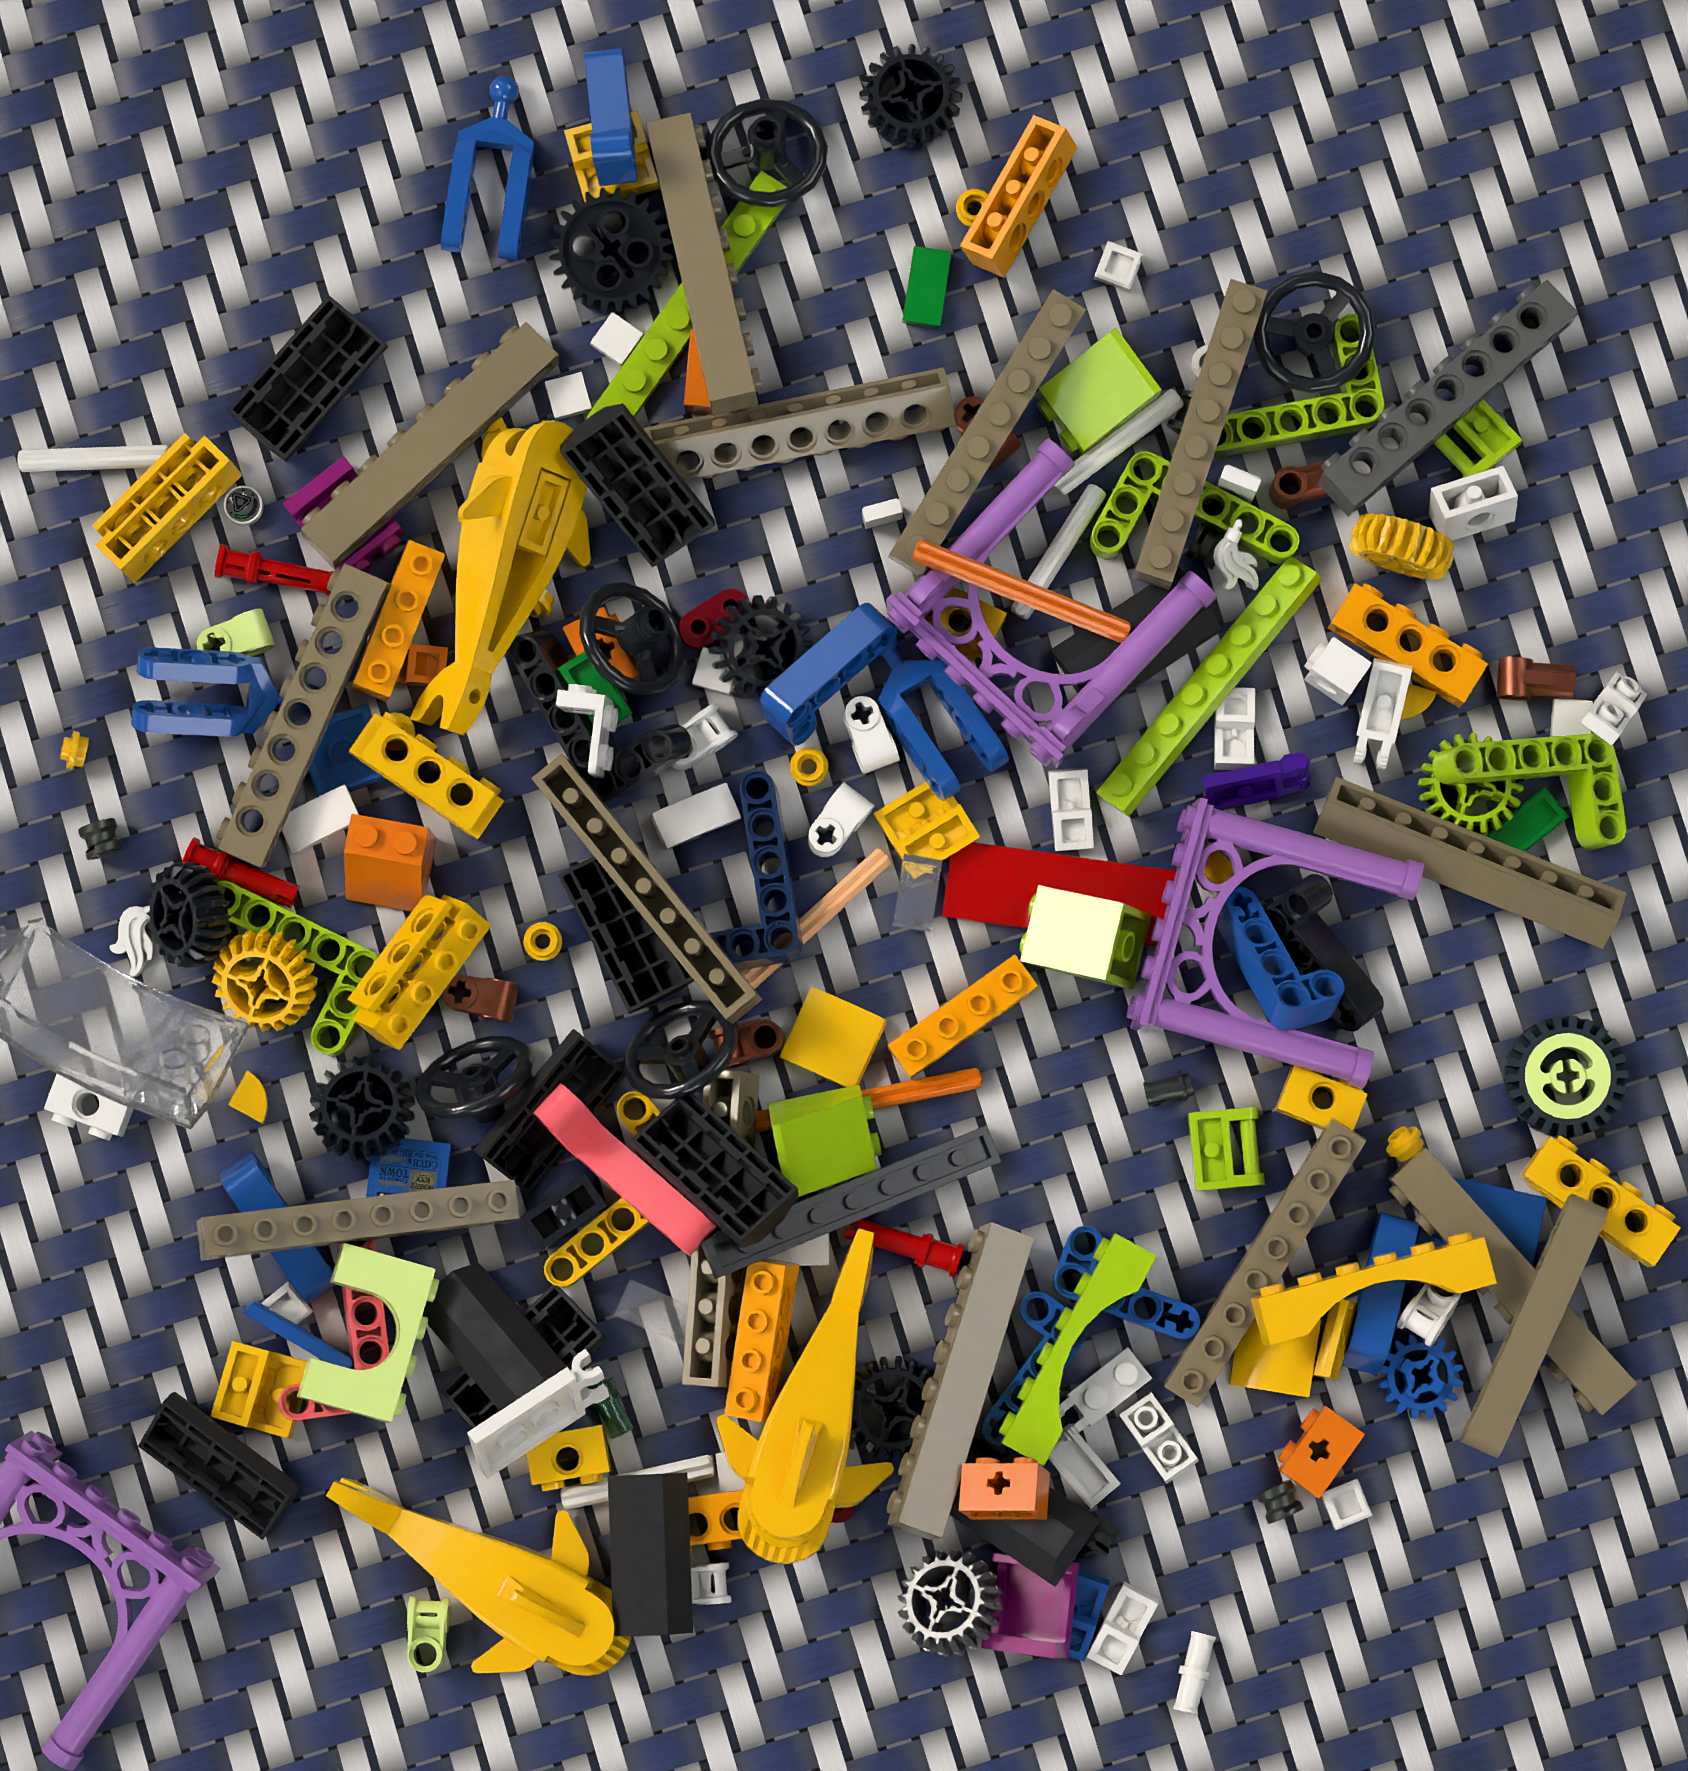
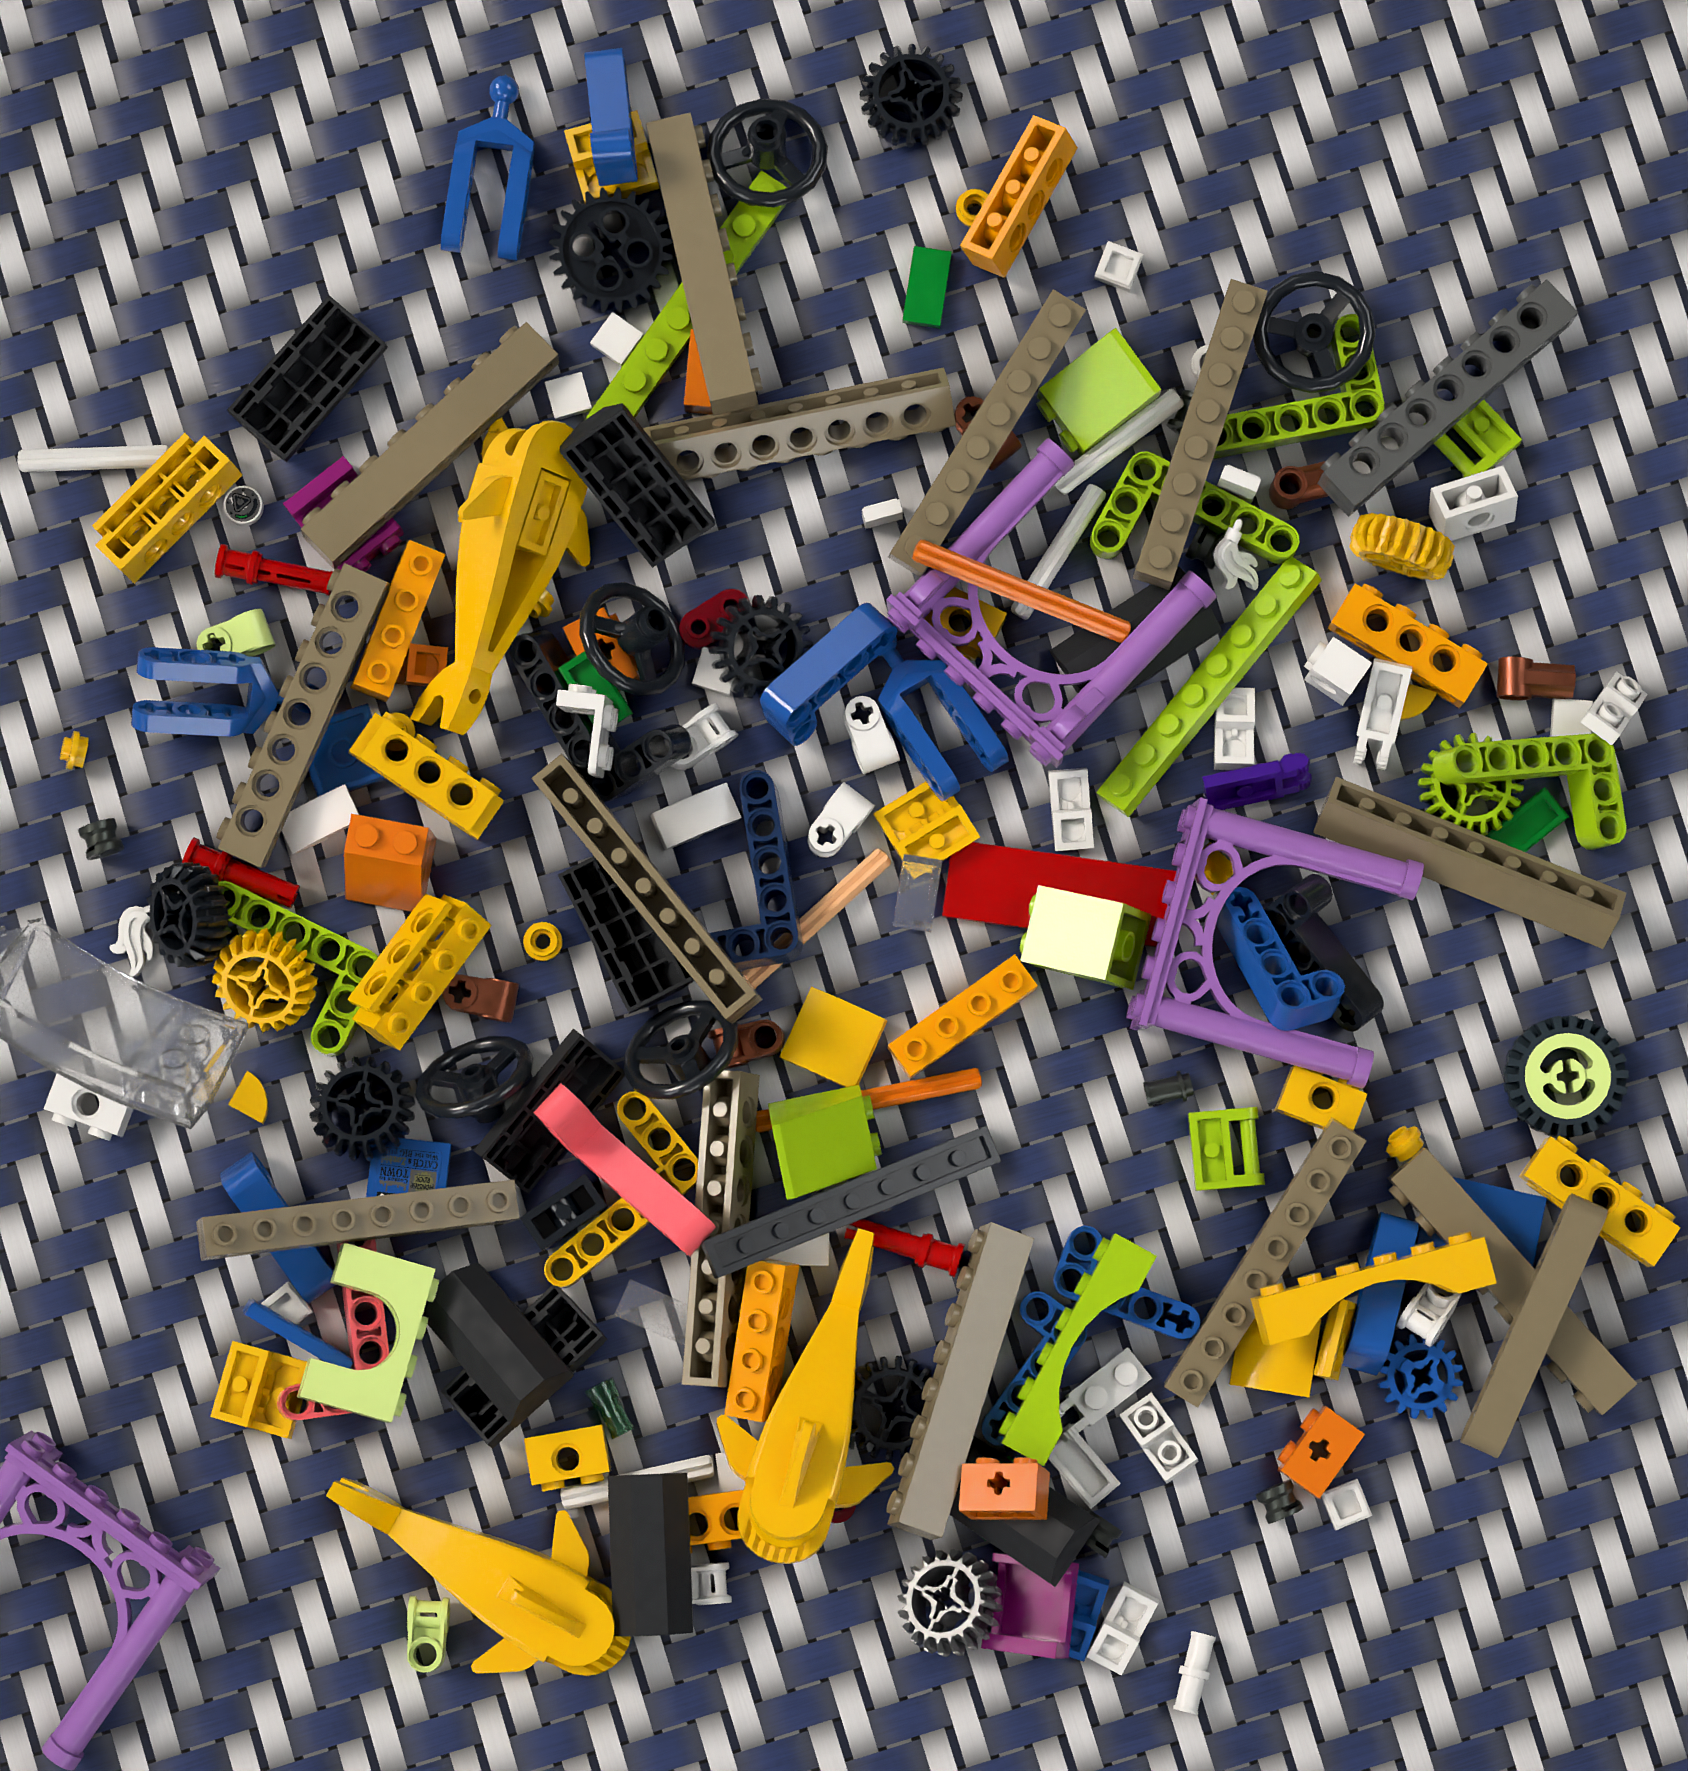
(218, 1465): black piece -> none
(536, 1415): white tile -> none
(716, 1170): black piece -> none
(813, 755): yellow plate -> none

